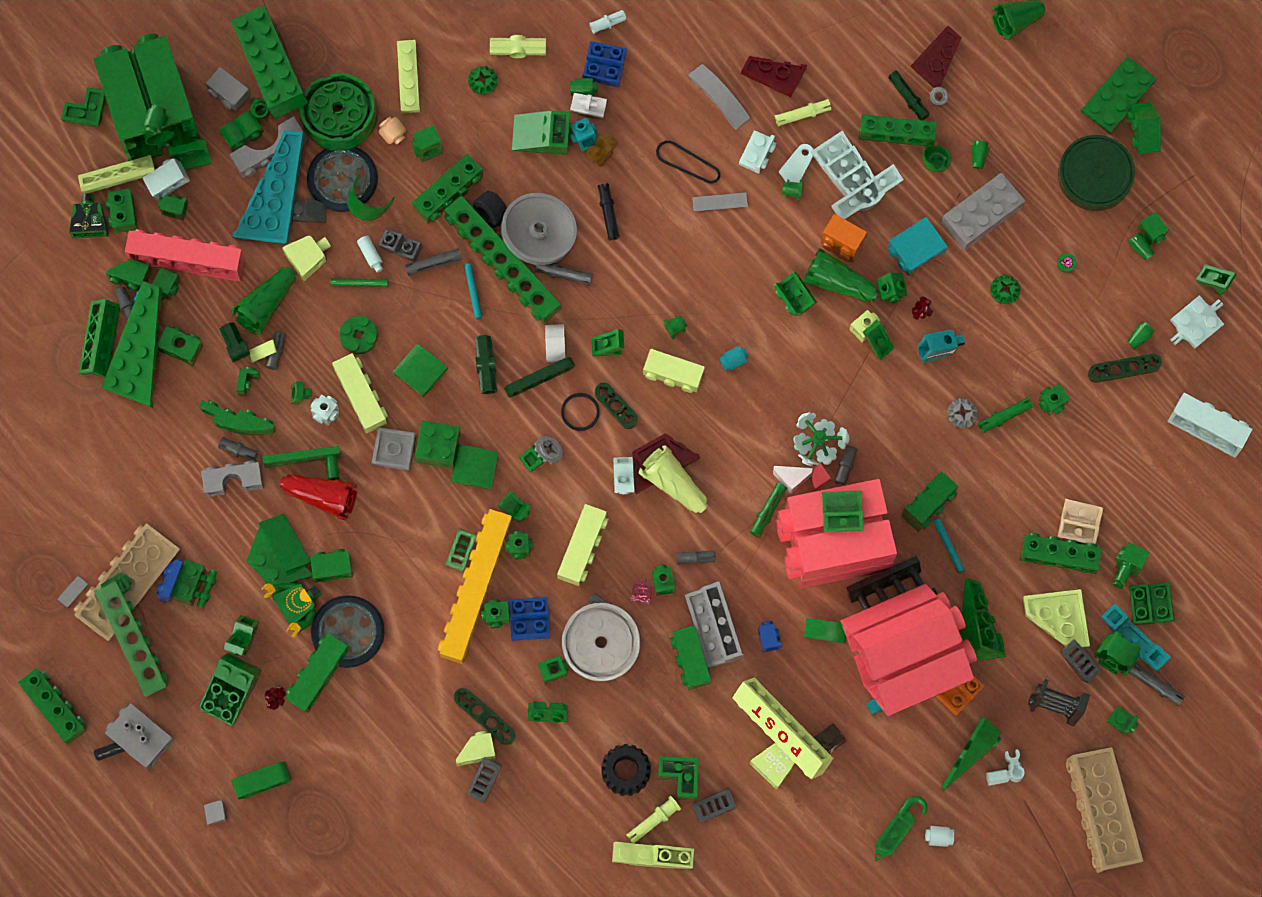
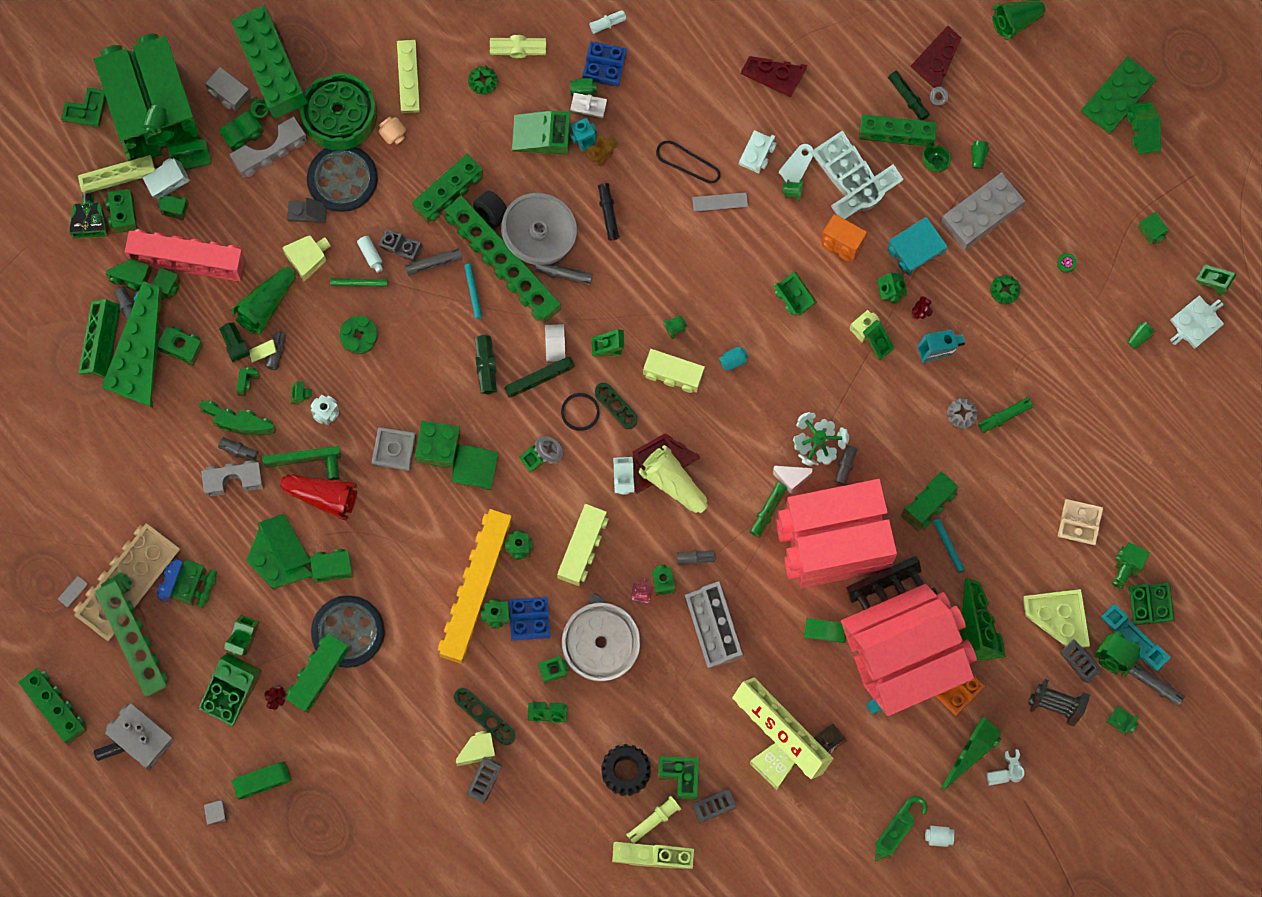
(273, 200): teal wing -> none
(294, 604): green torso -> none
(359, 393): yellowish green brick -> none
(361, 210): green piece -> none
(420, 370): green slope -> none
(426, 144): green brick -> none
(461, 532): green slope -> none
(514, 506): green bracket -> none
(690, 658): green brick -> none
(720, 95): light grey slope -> none
(769, 636): blue brick -> none
(803, 112): yellowish green pin -> none
(819, 476): coral tile -> none
(837, 277): green cone -> none
(842, 511): green slope -> none
(1053, 400): green brick -> none
(1060, 554): green brick -> none
(1096, 172): dark green brick -> none
(1104, 809): tan bracket -> none
(1123, 364): dark green beam -> none
(1141, 246): green cone -> none
(1210, 425): light aqua brick -> none

